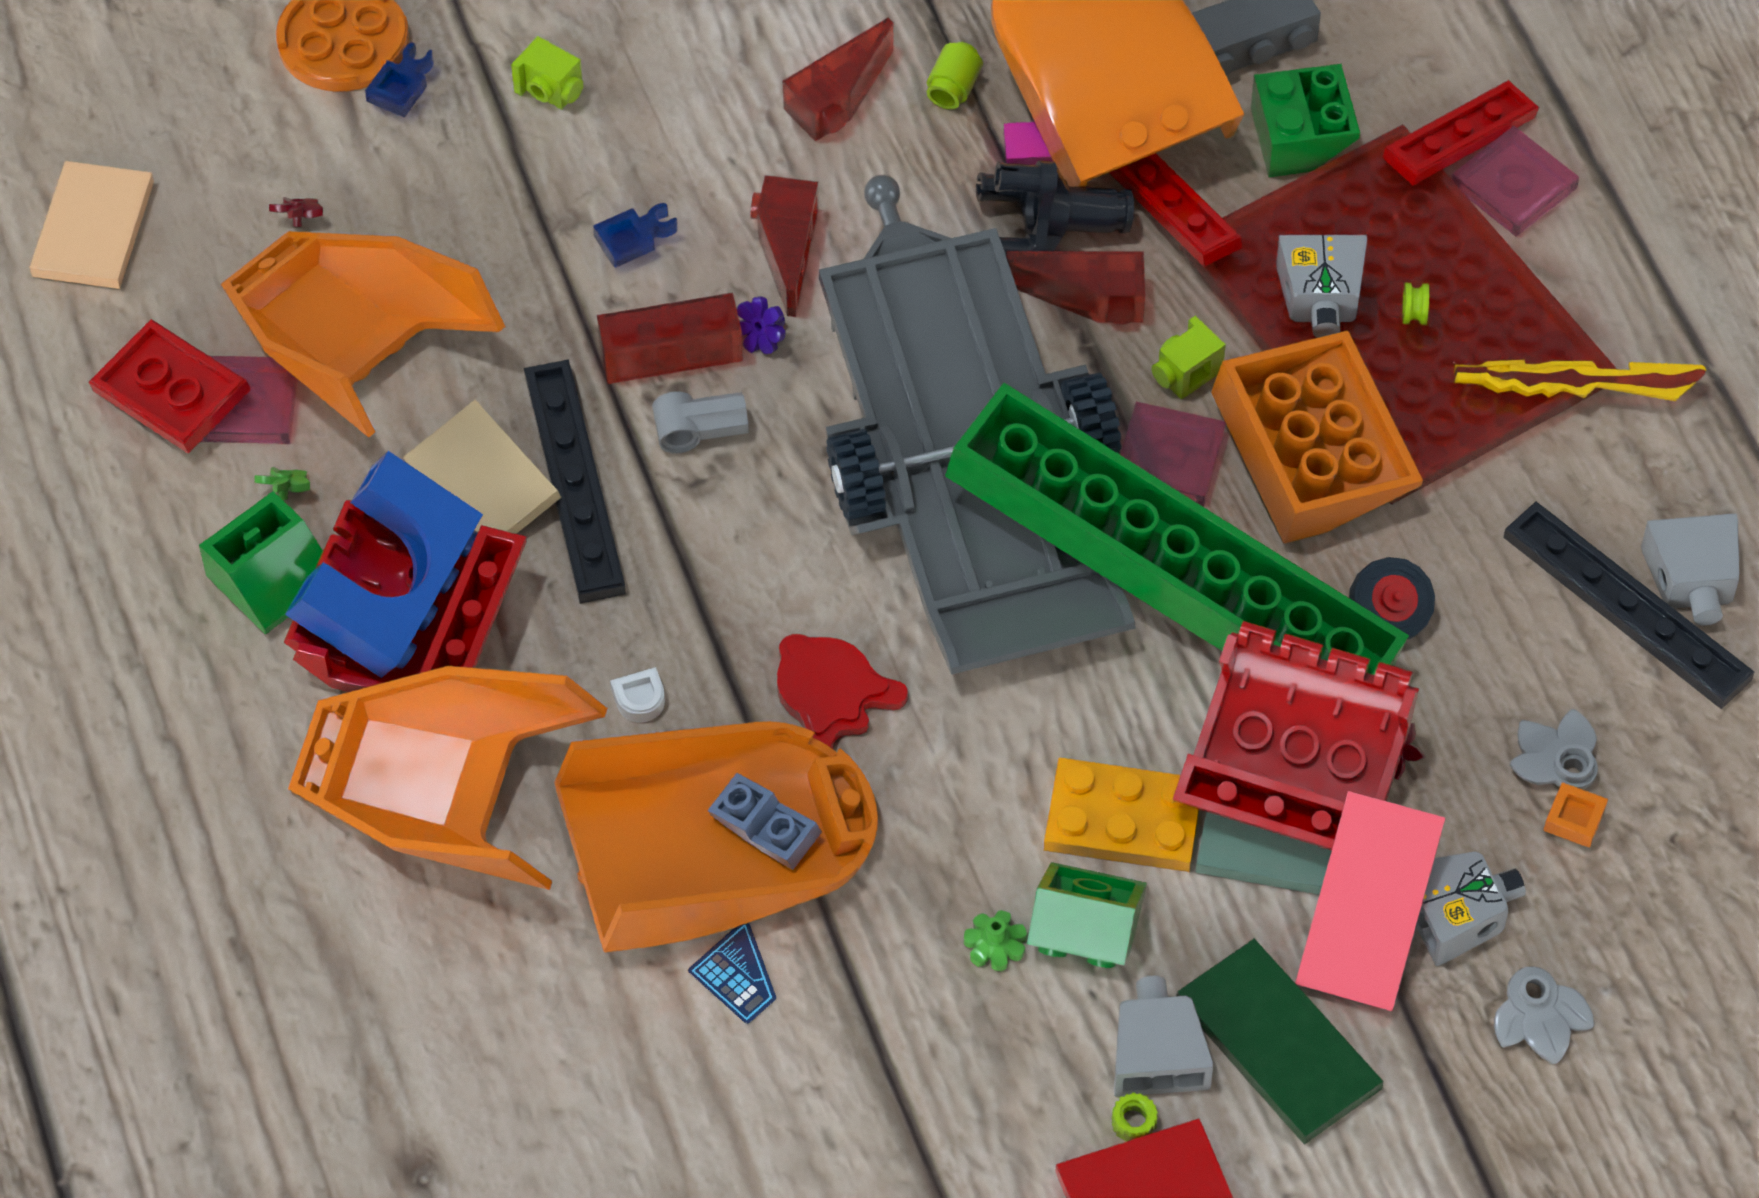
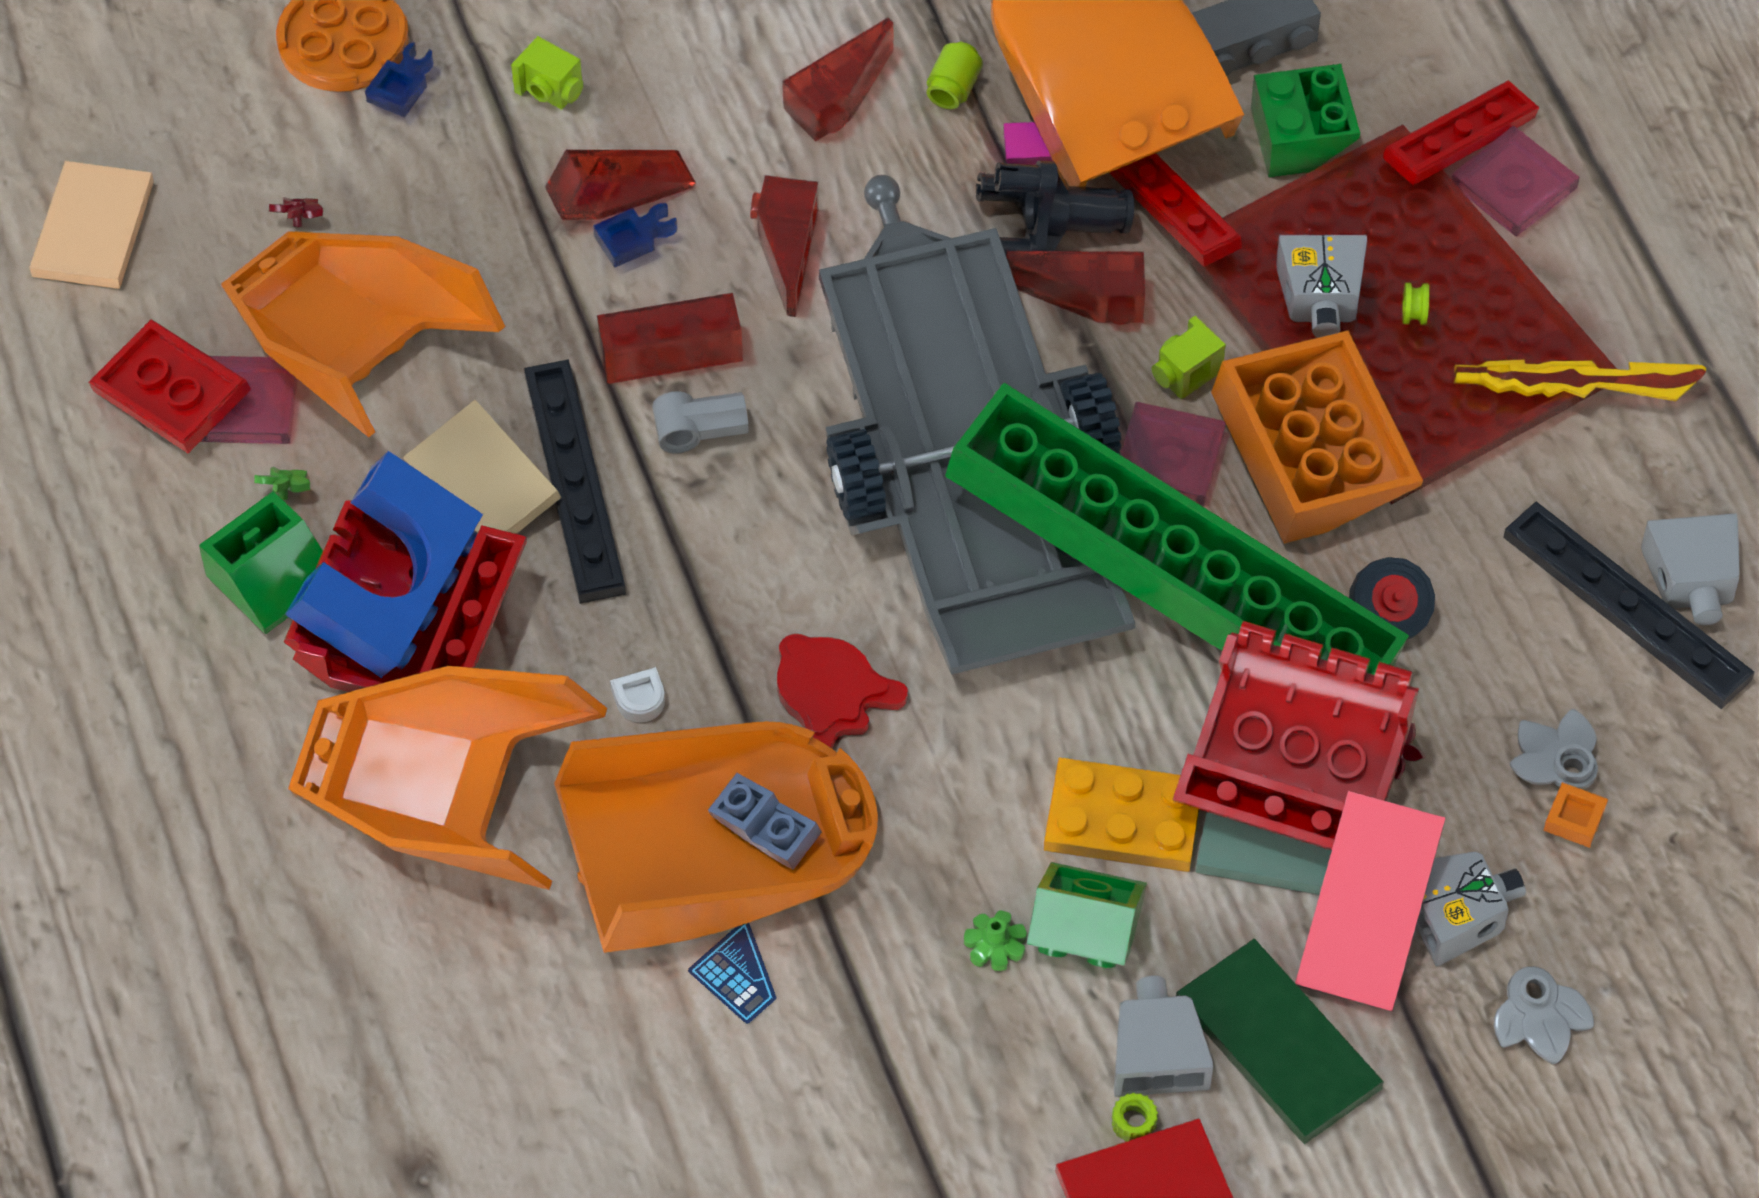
(608, 182): none -> clear red slope
(761, 325): dark purple plant -> none

